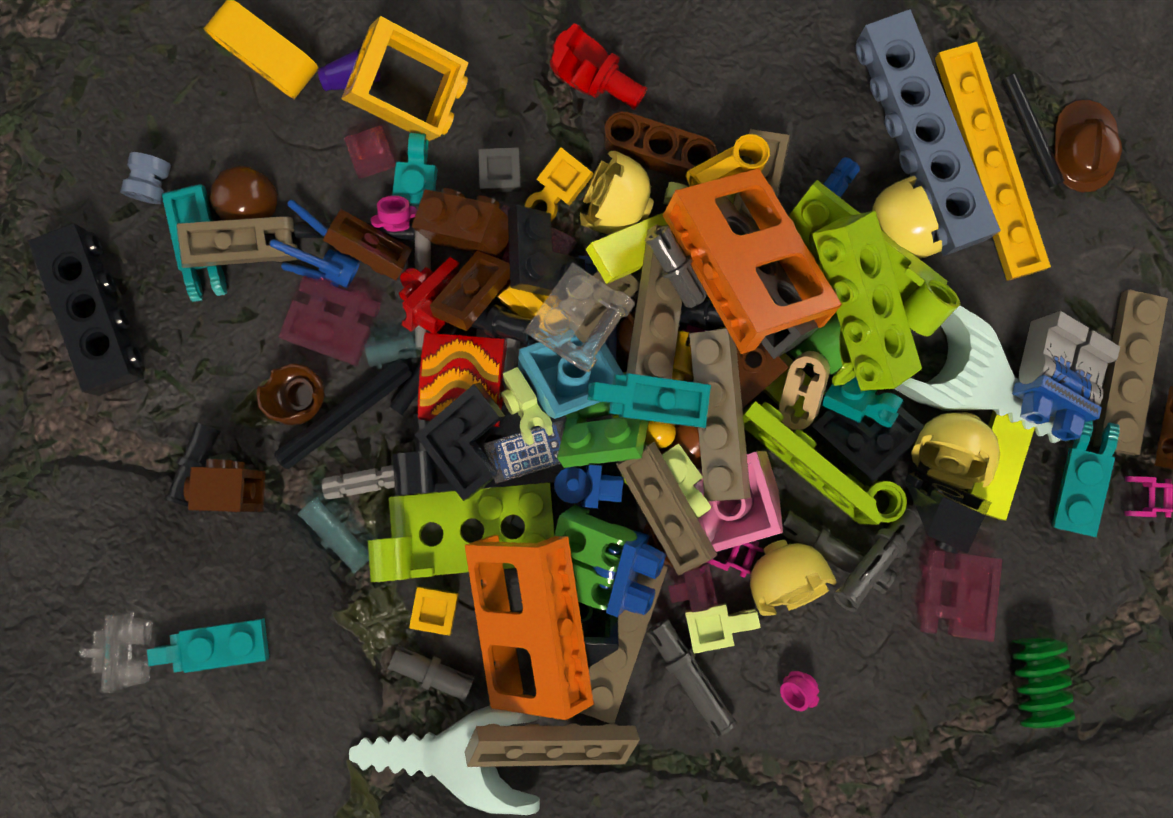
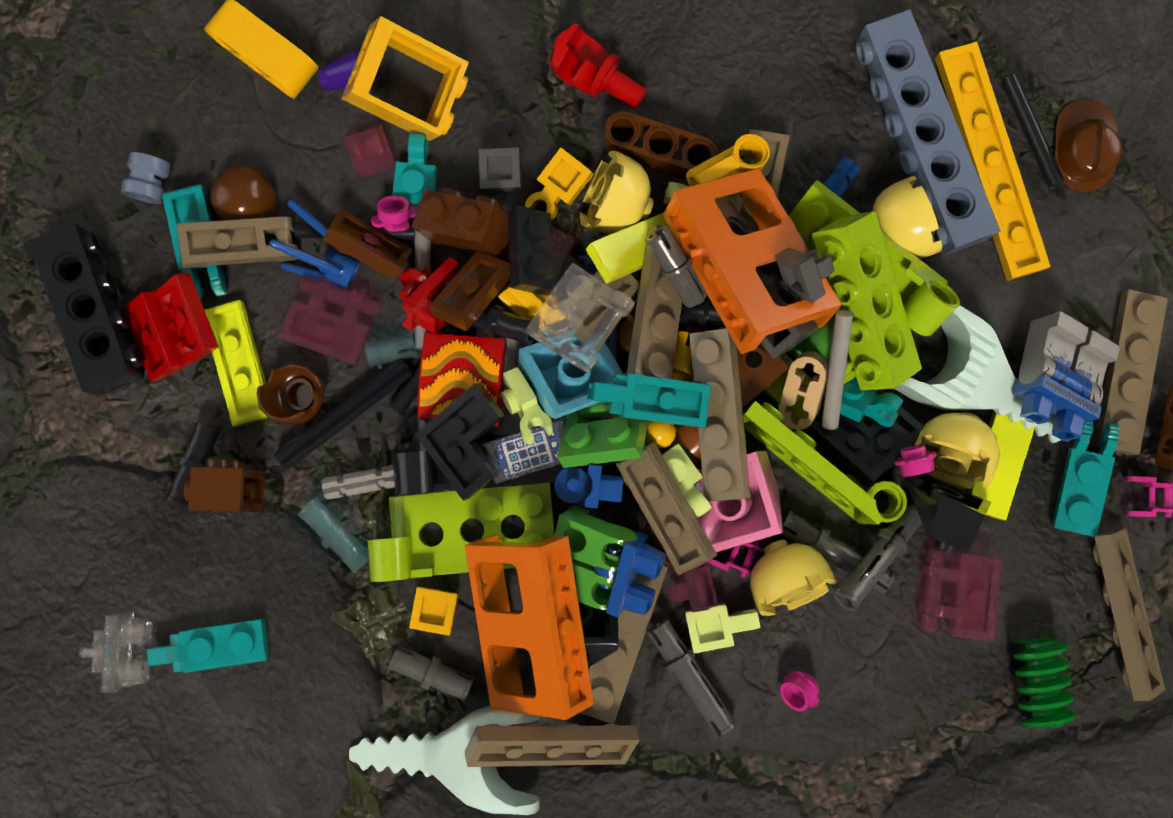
(170, 327): none -> red slope
(237, 362): none -> neon yellow tile
(804, 272): none -> dark grey tile
(837, 369): none -> light grey bar
(915, 460): none -> dark pink plate
(1131, 625): none -> dark tan plate

